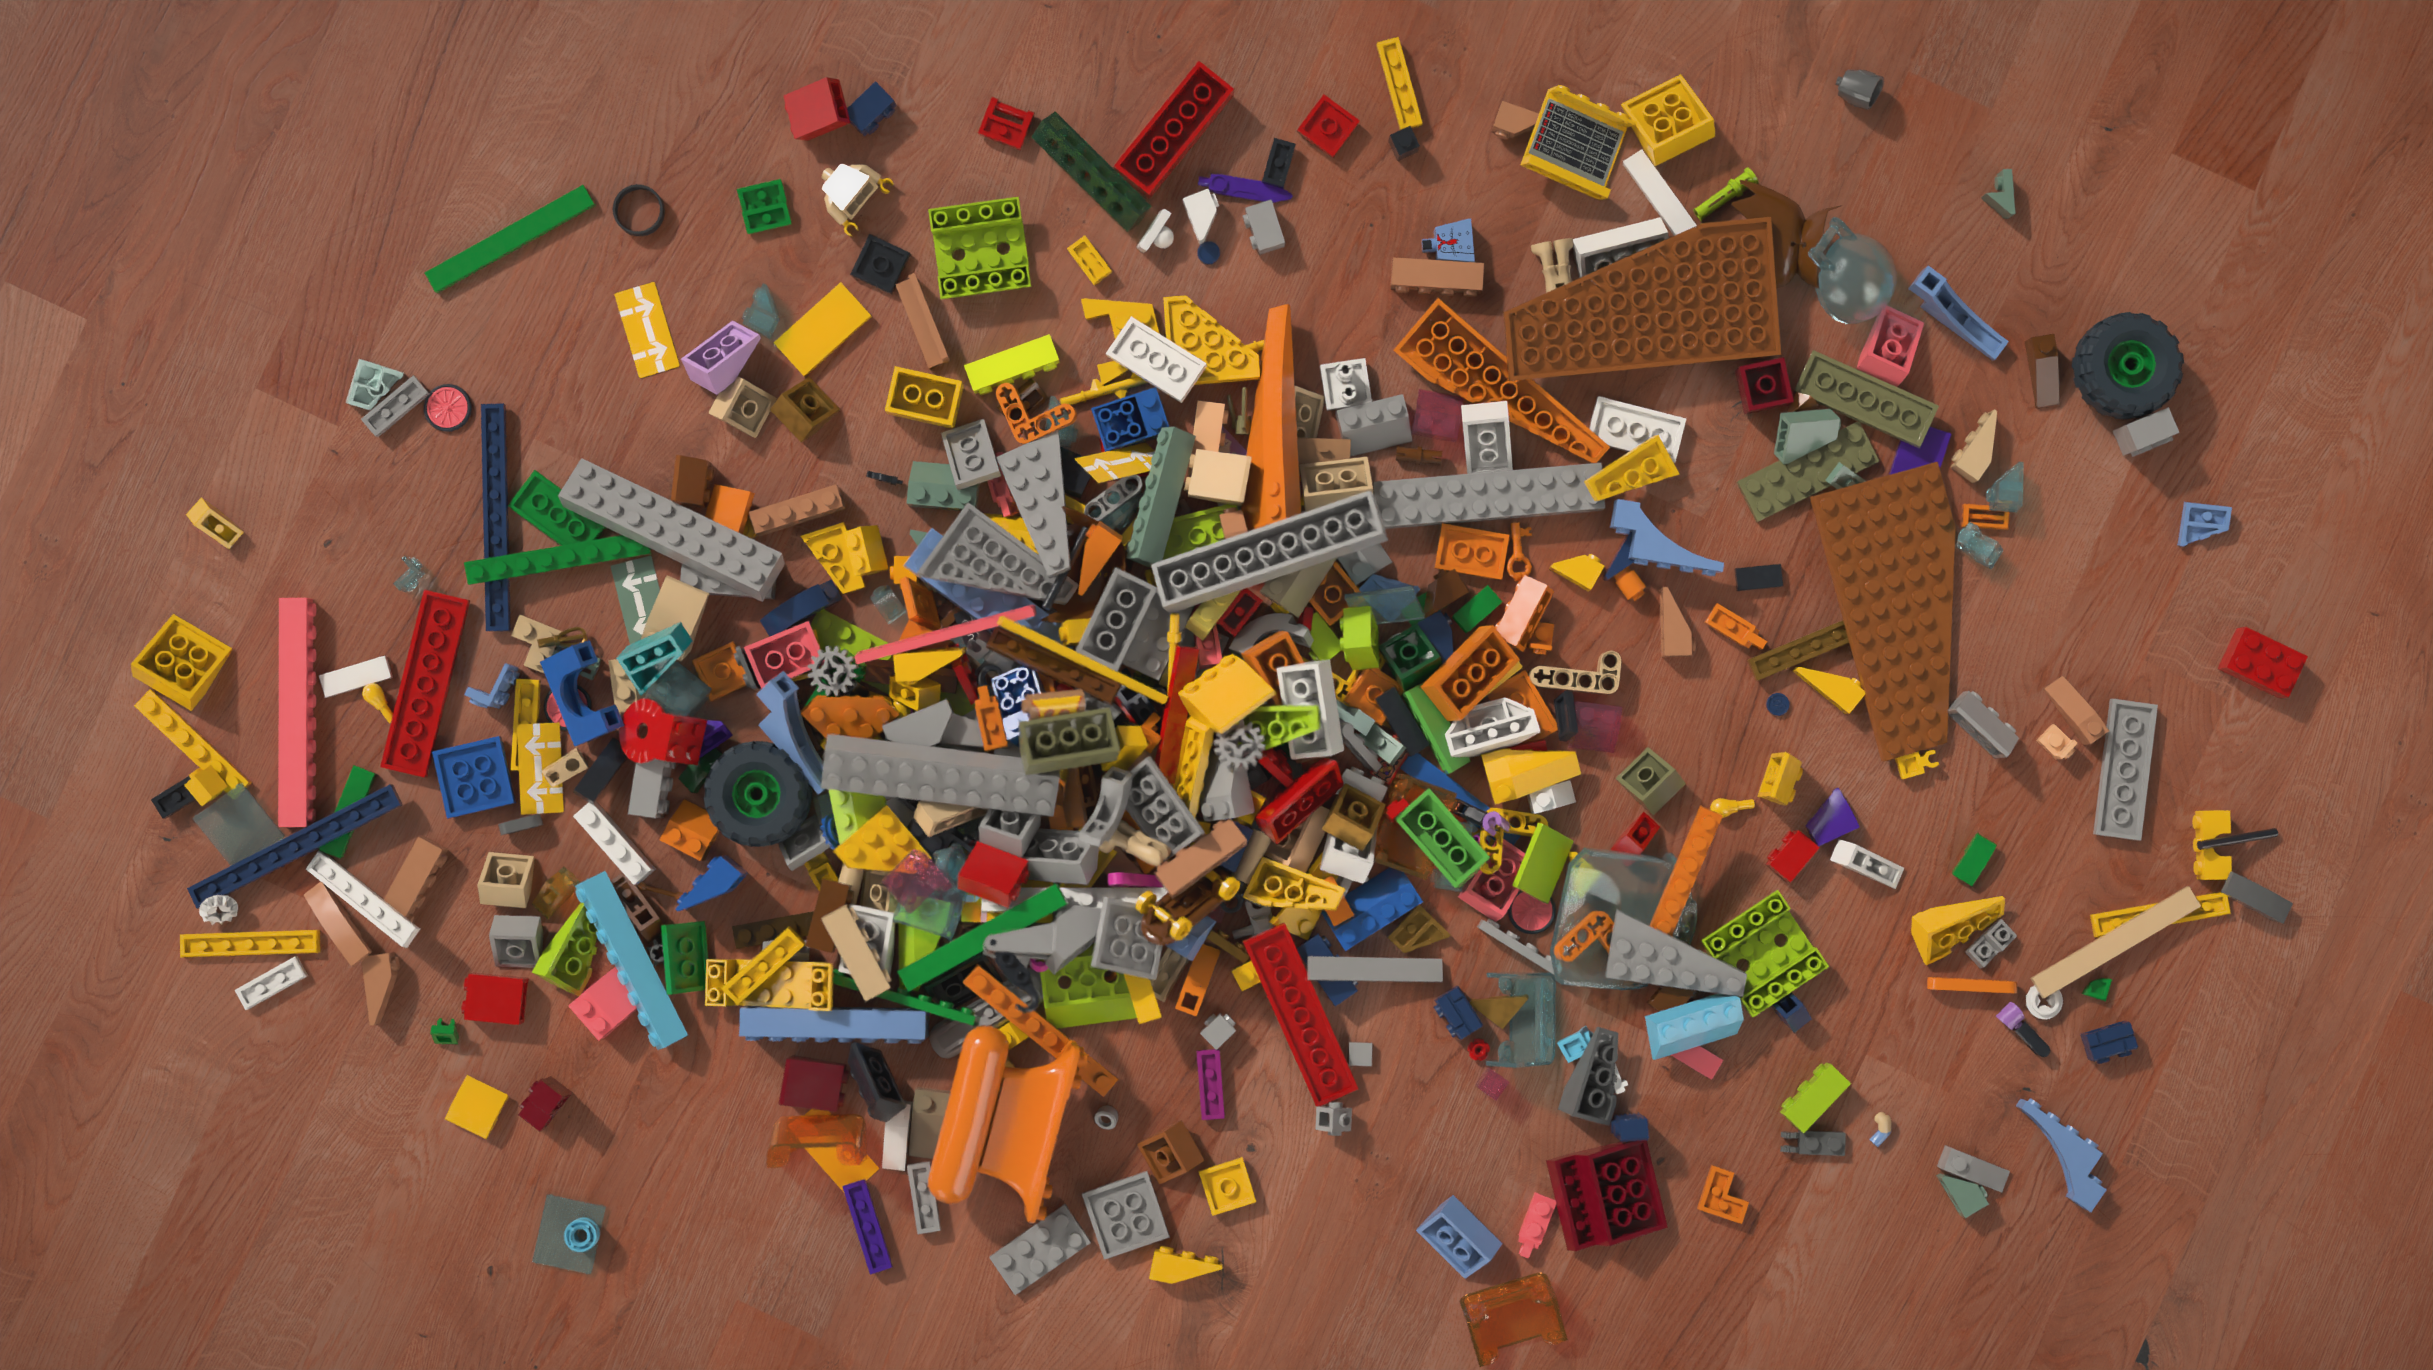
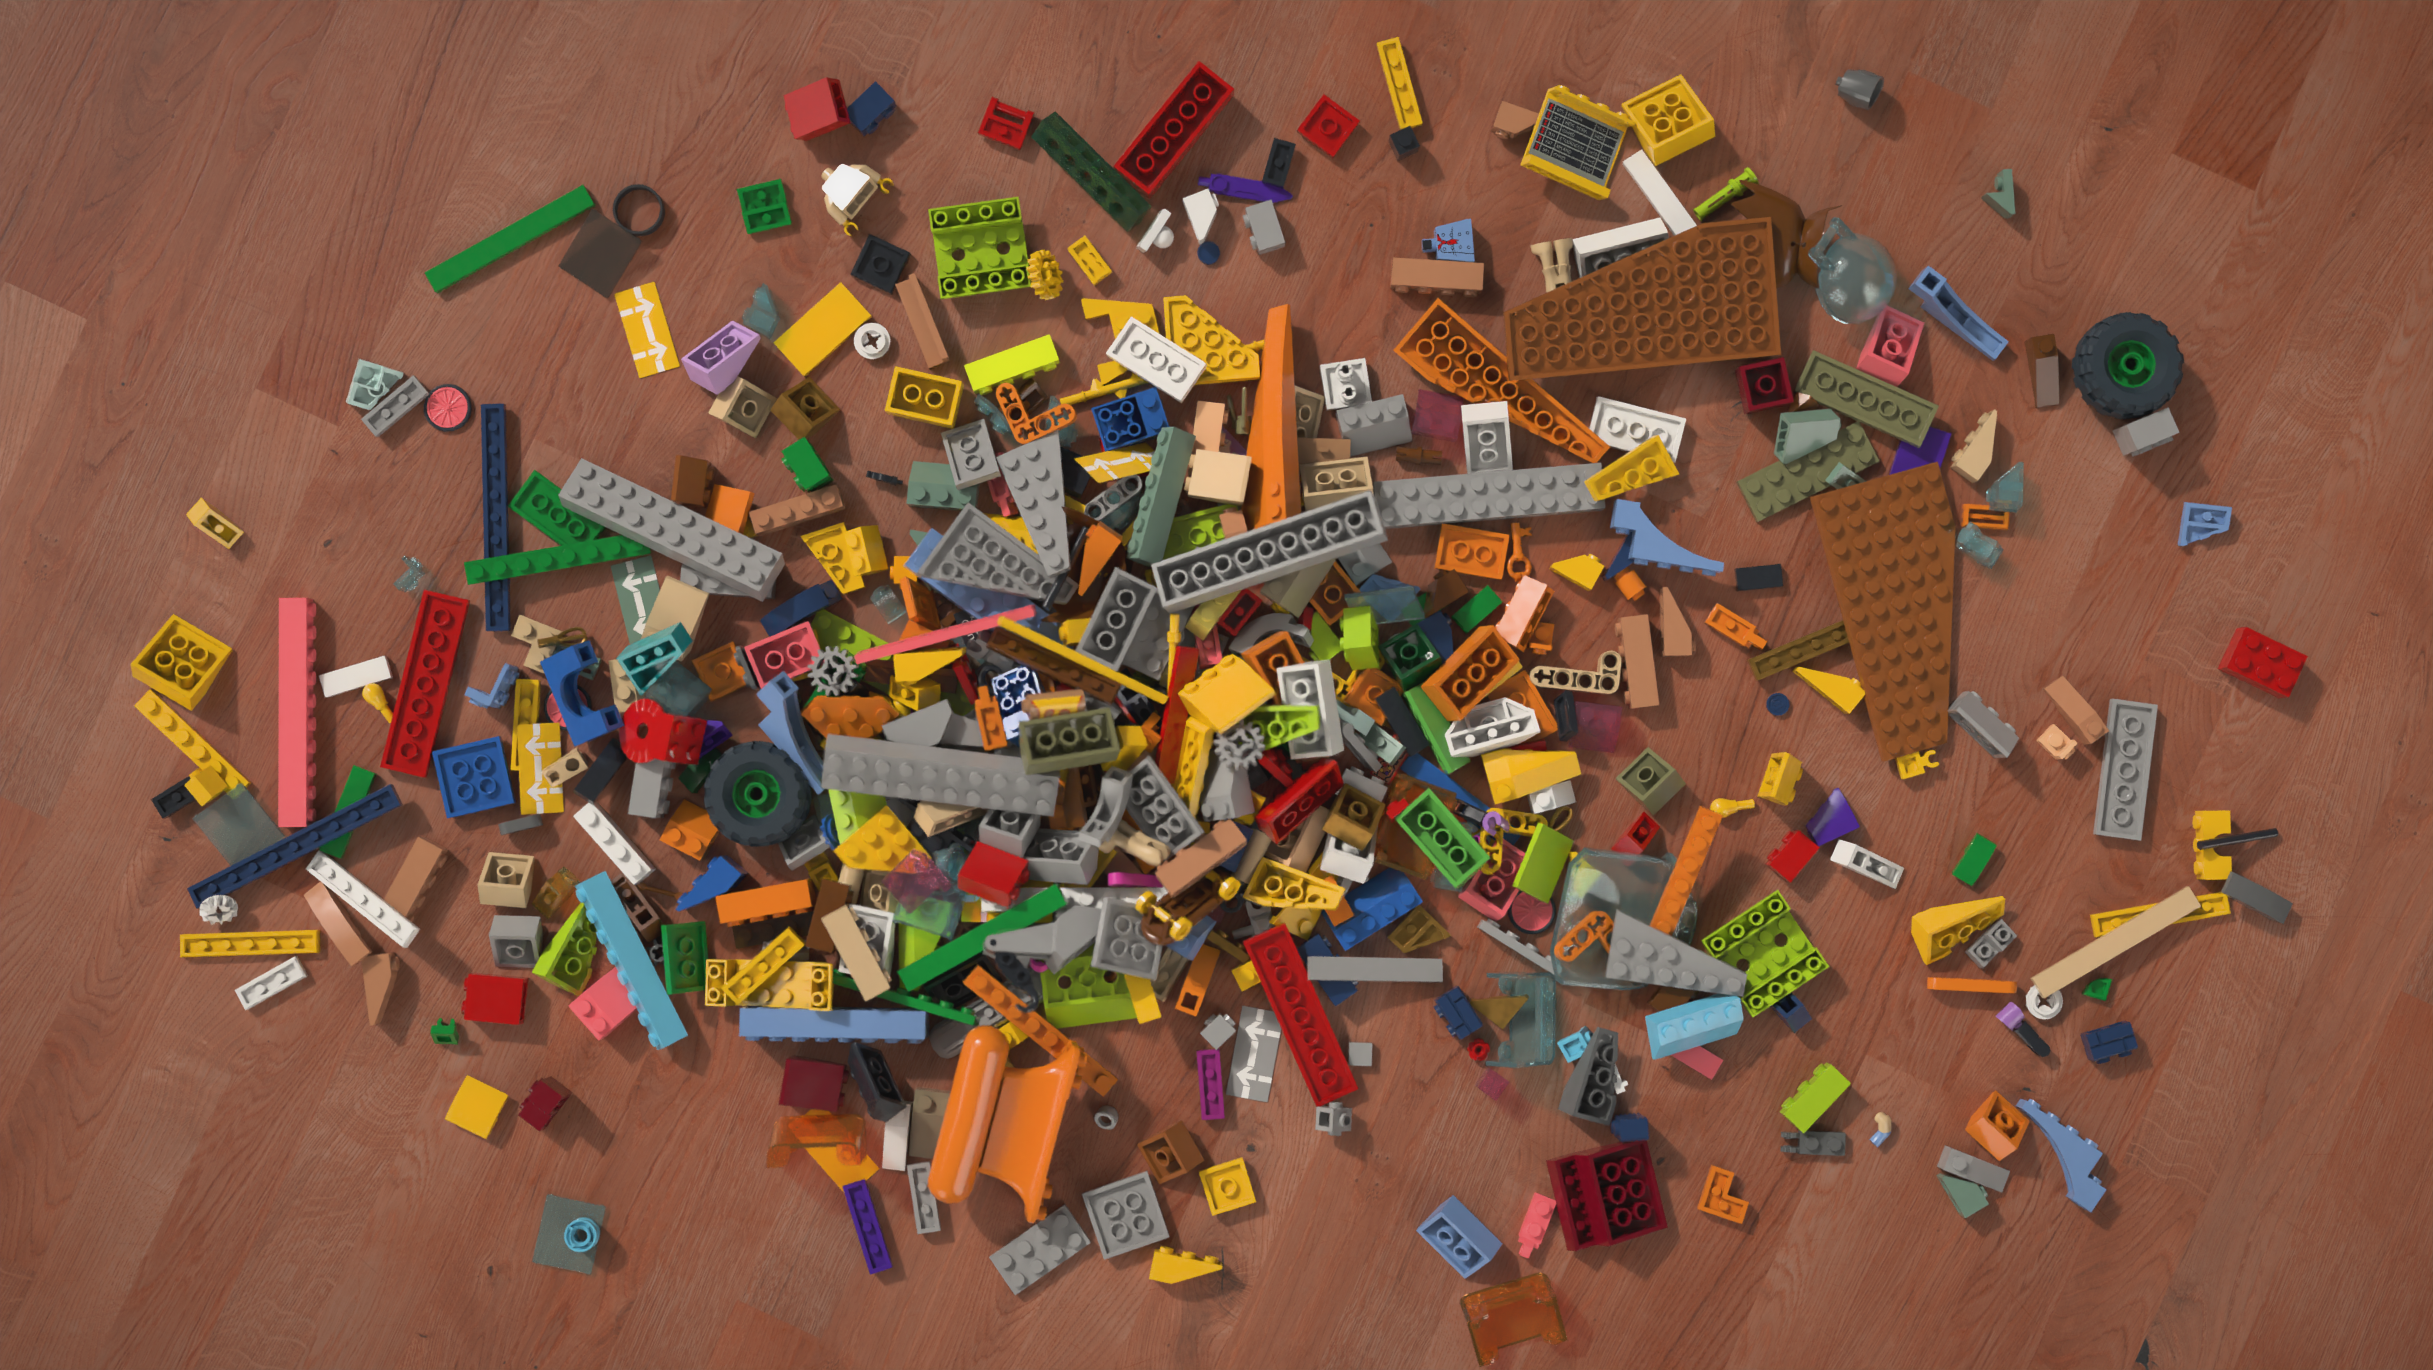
(600, 253): none -> clear smoke piece
(766, 900): none -> orange brick
(807, 465): none -> green brick
(861, 340): none -> white gear
(997, 420): none -> clear light blue slope
(1045, 274): none -> yellow gear
(1254, 1054): none -> light grey sticker
(1565, 822): none -> pearl gold piece
(1637, 661): none -> nougat brick
(1997, 1126): none -> orange slope

